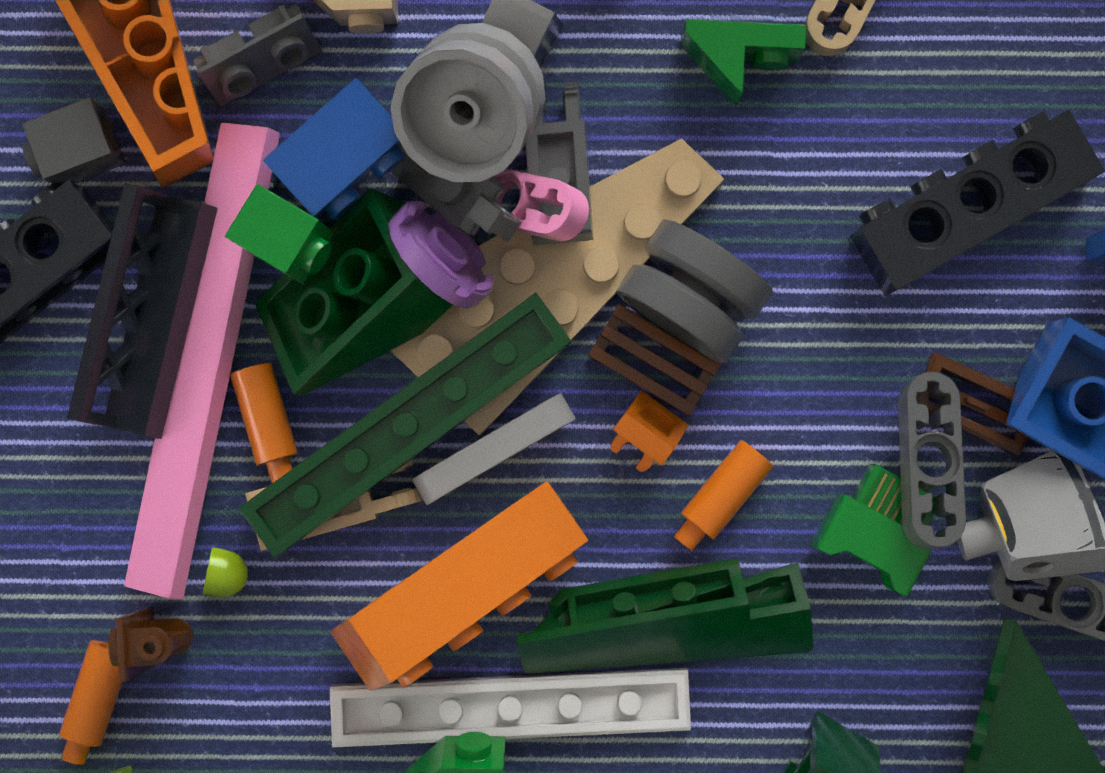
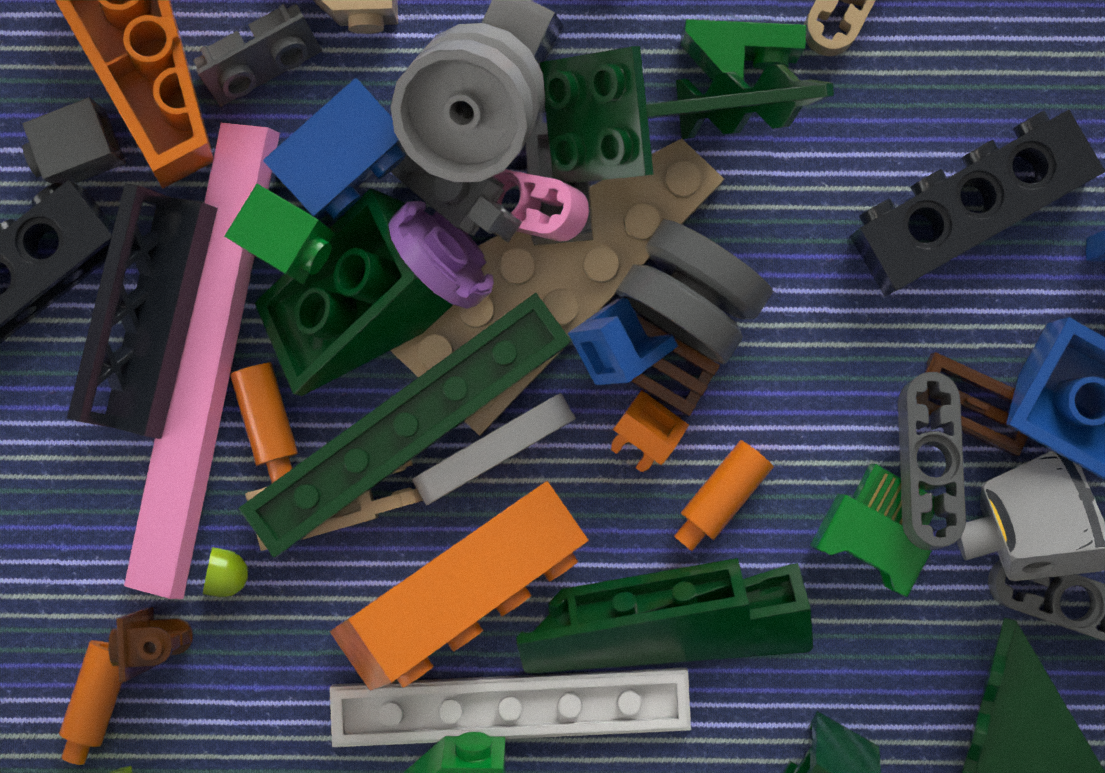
(602, 116): none -> dark green piece
(617, 345): none -> blue panel

